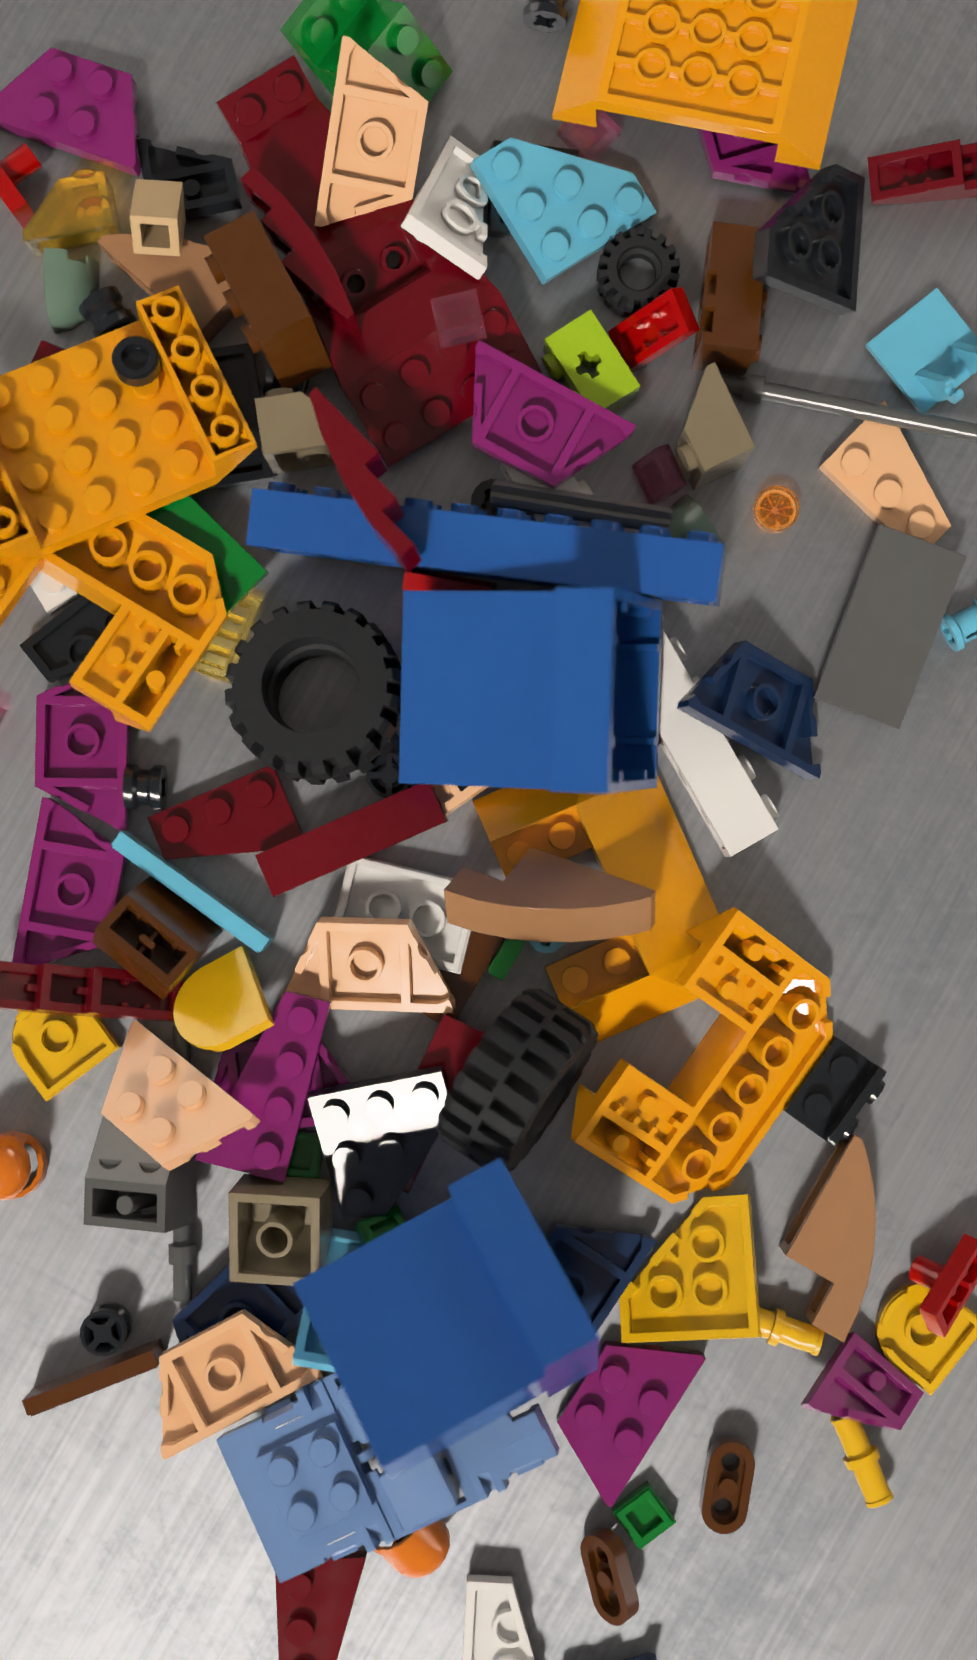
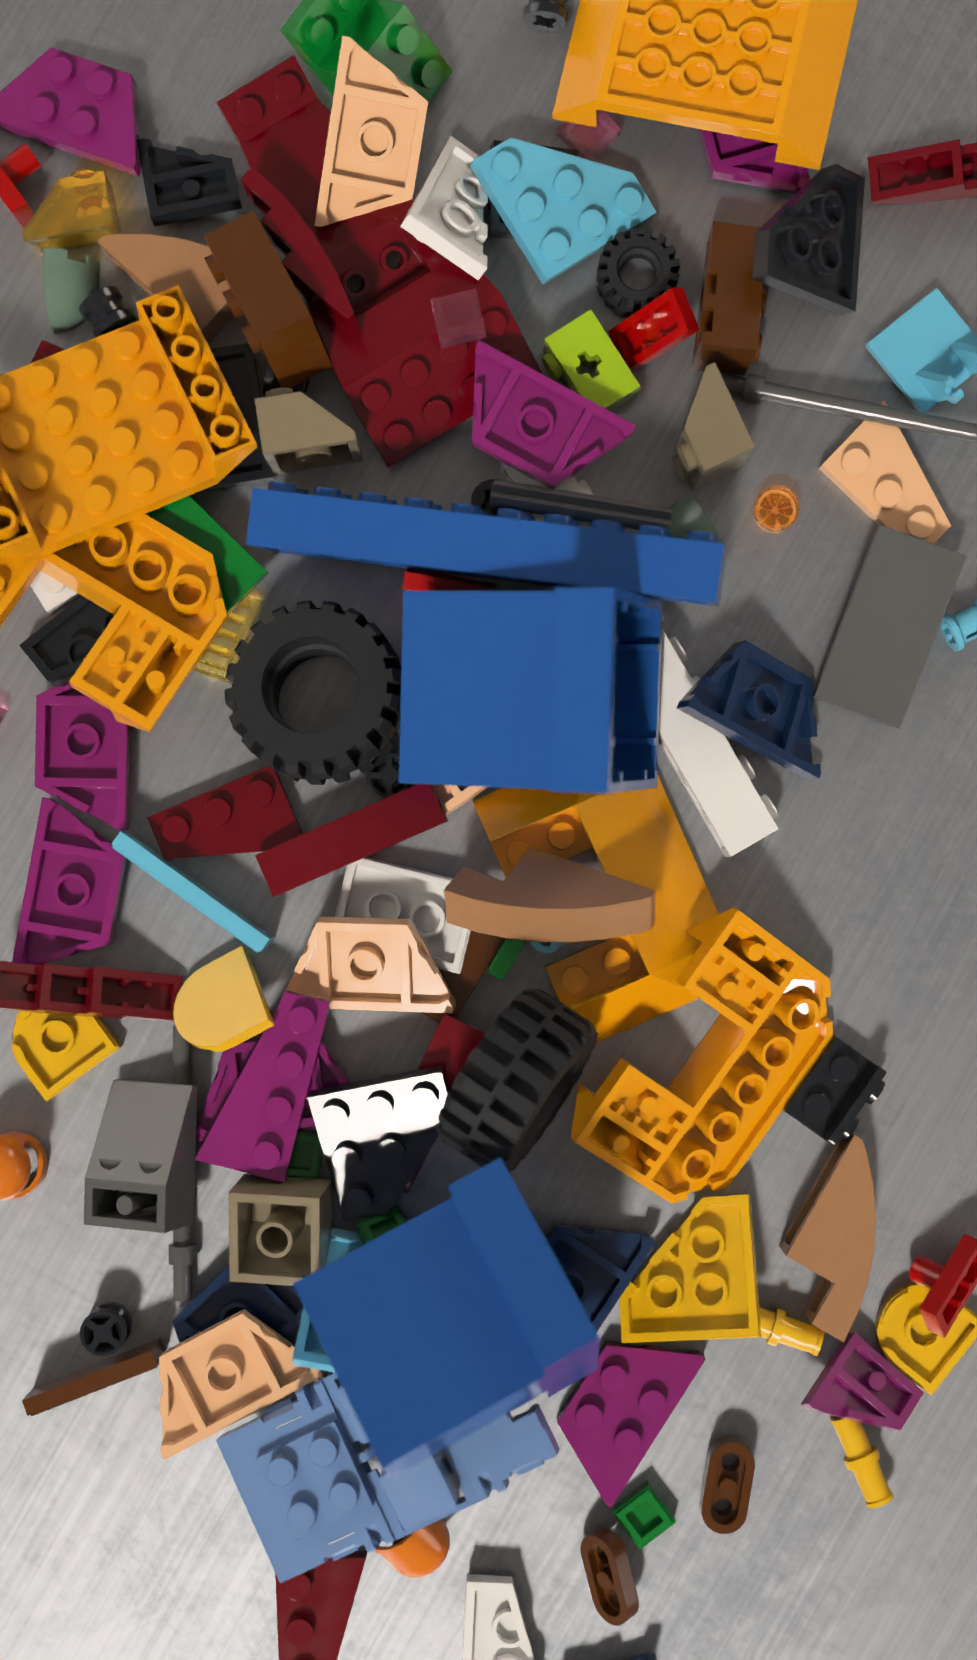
(136, 361): black tile -> none
(145, 787): black wheel -> none
(155, 936): reddish brown slope -> none
(157, 217): tan brick -> none
(169, 1102): light nougat wing -> none
(360, 468): dark red slope -> none
(659, 474): clear pink tile -> none

